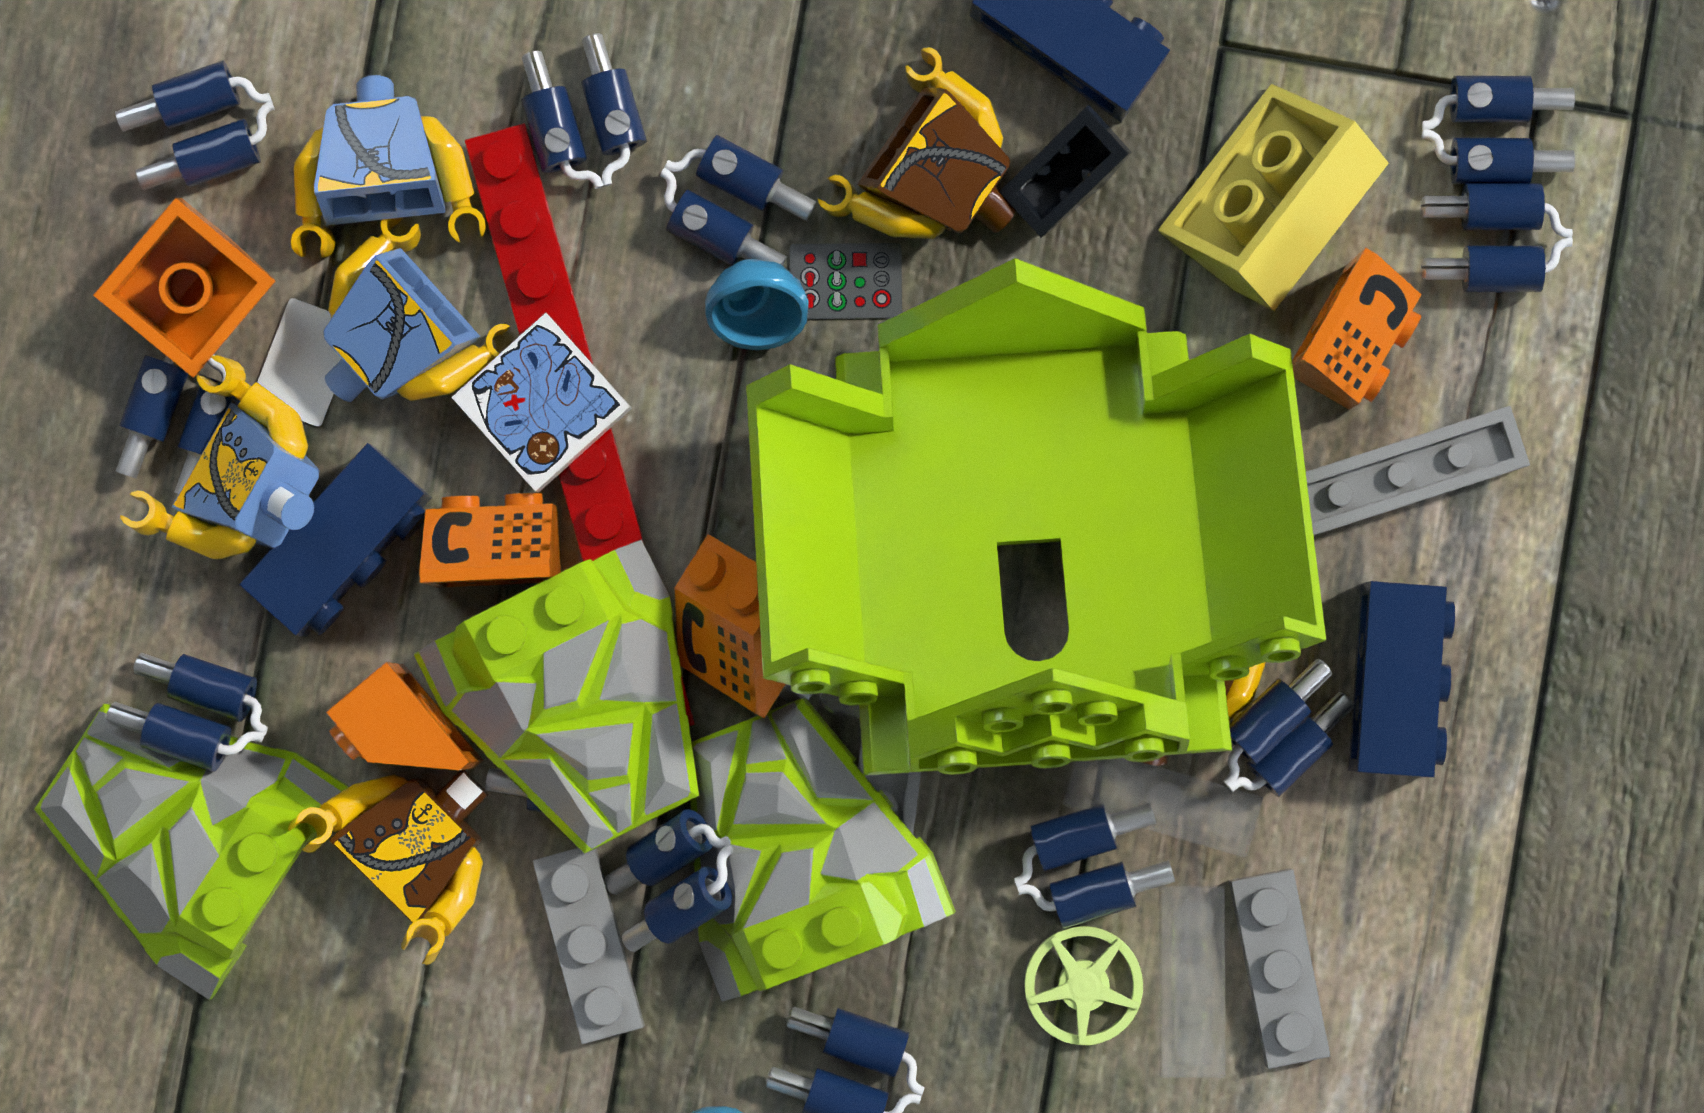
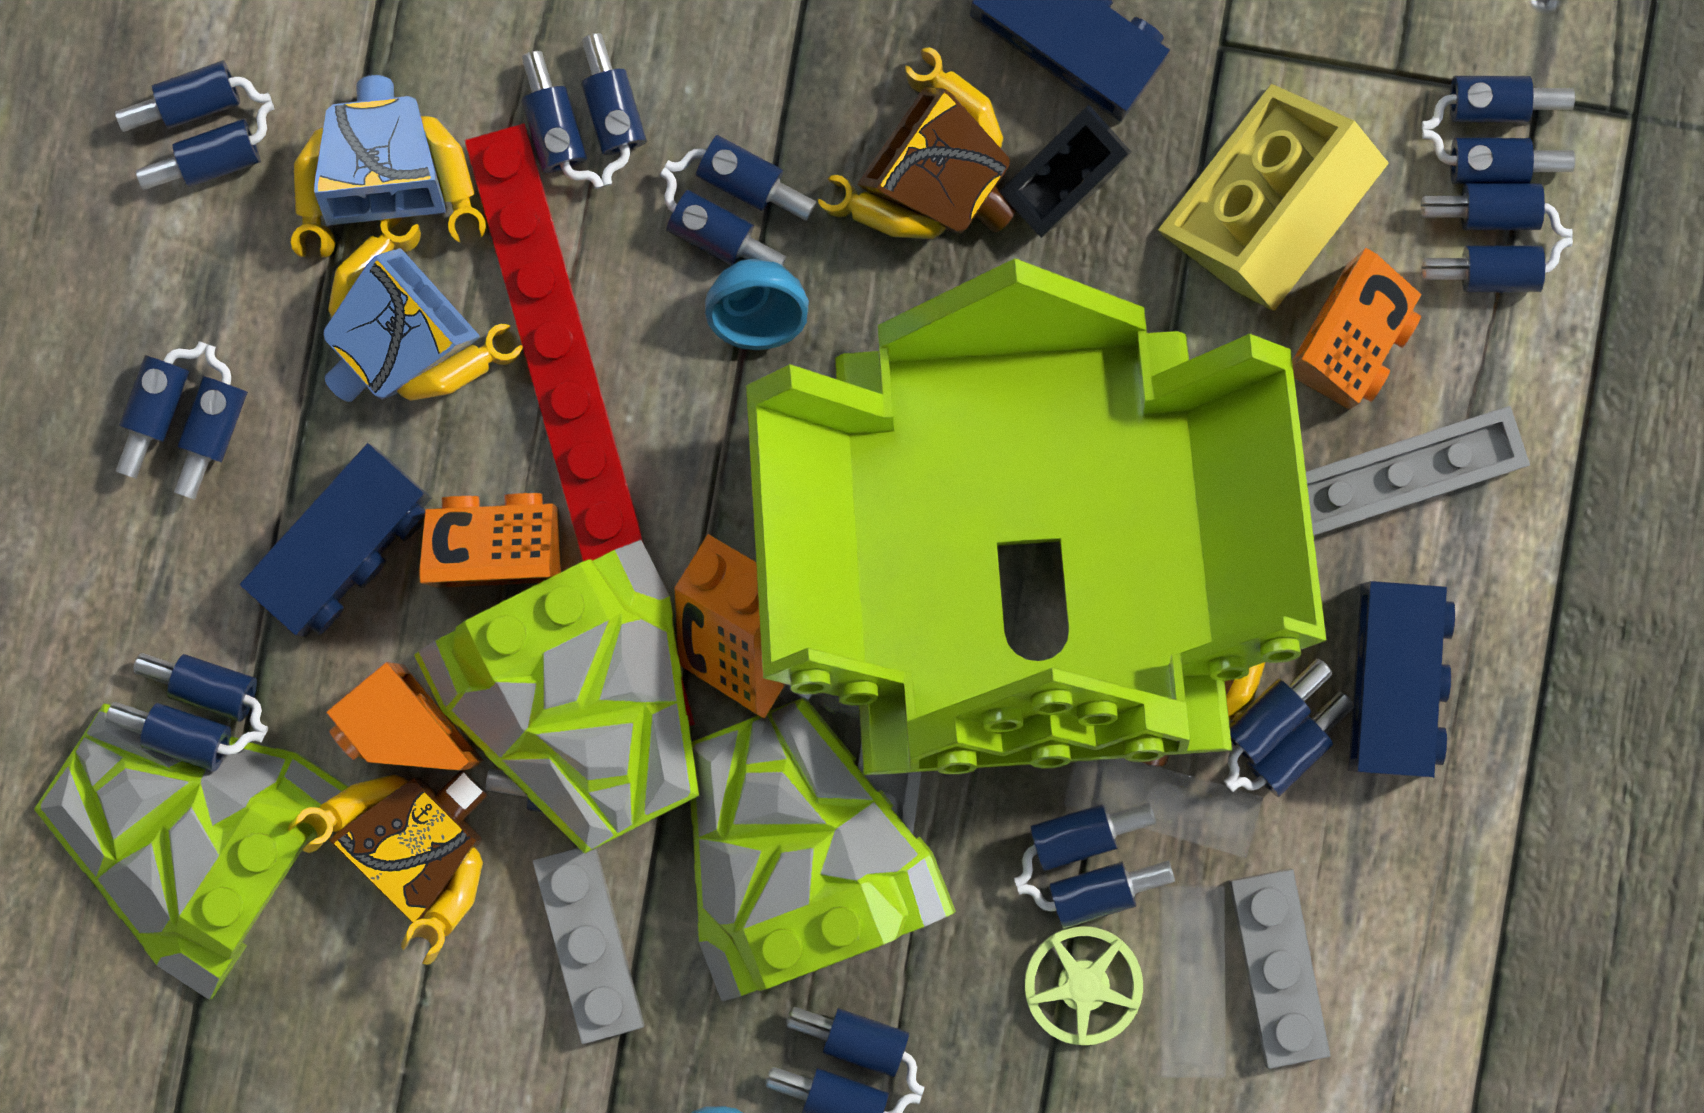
(185, 286): orange slope -> none
(247, 480): torso -> none
(300, 361): white sticker -> none
(541, 402): tile -> none
(690, 900): dark blue piece -> none
(849, 279): dark grey sticker -> none

